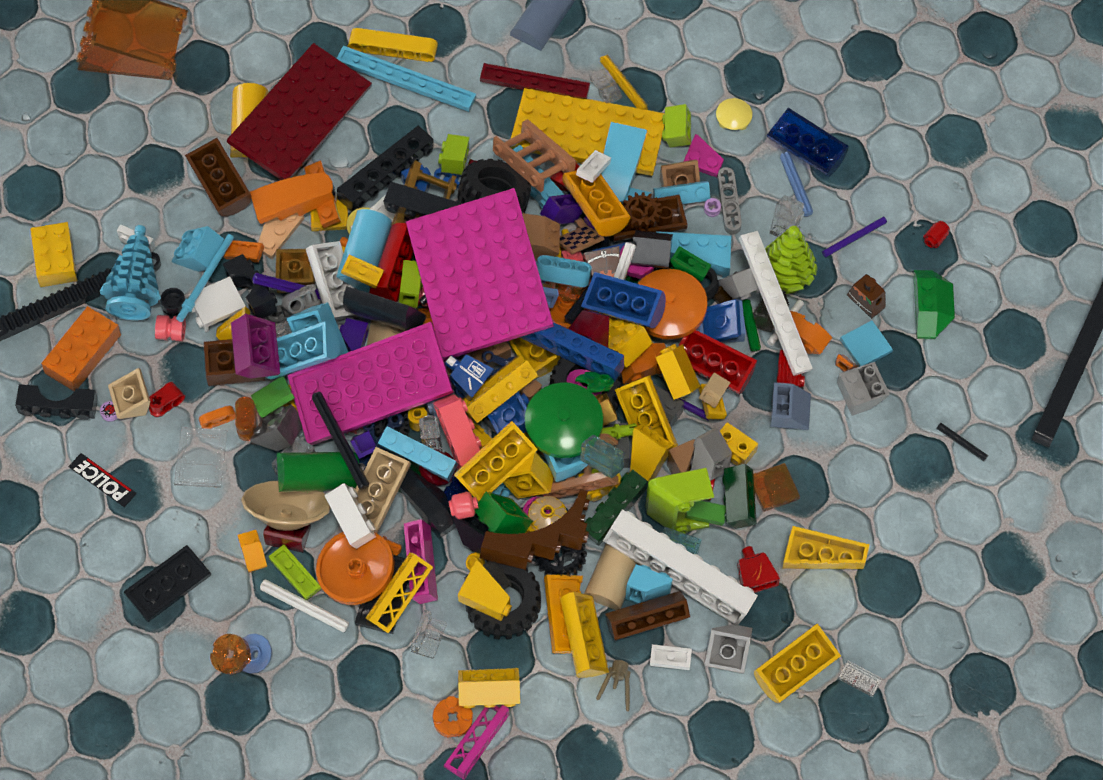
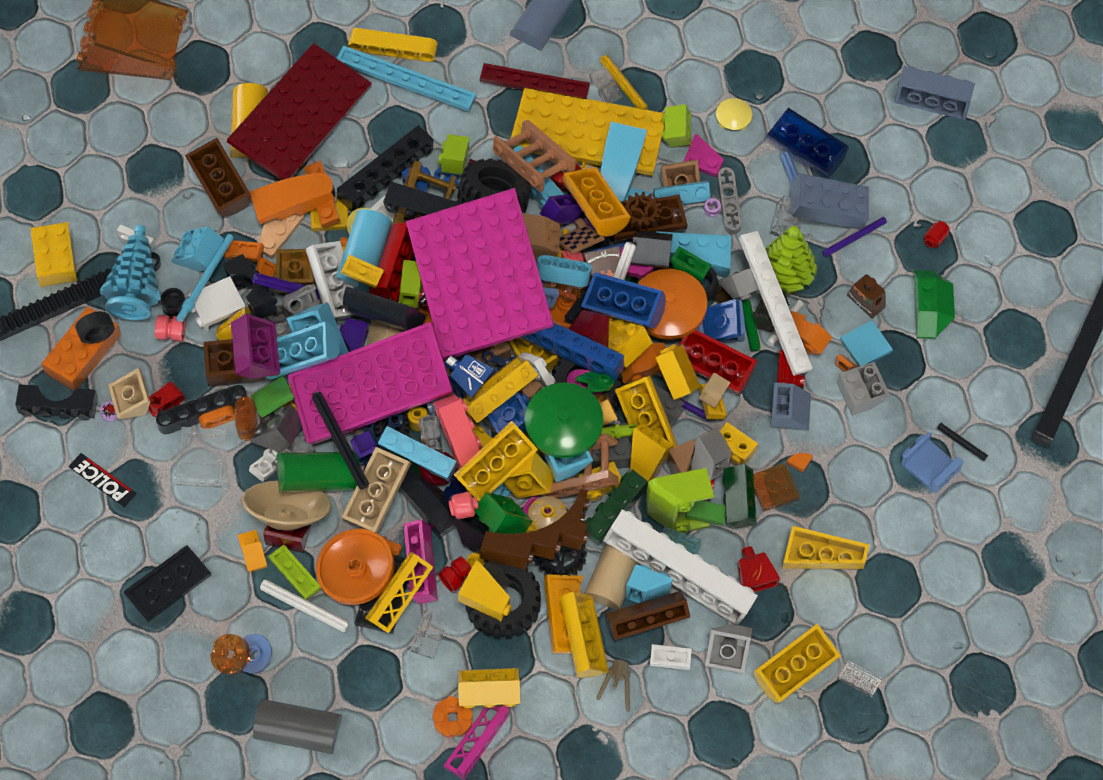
(94, 327): none -> black tyre
(191, 409): none -> black beam
(263, 468): none -> white slope
(266, 267): none -> orange tile
(296, 726): none -> dark grey brick
(351, 515): white brick -> none
(454, 576): none -> red wheel
(539, 366): none -> white plate
(593, 166): white plate -> none
(602, 456): clear light blue brick -> none
(800, 461): none -> orange tile
(829, 201): none -> sand blue brick
(930, 463): none -> medium blue panel
(934, 92): none -> sand blue brick

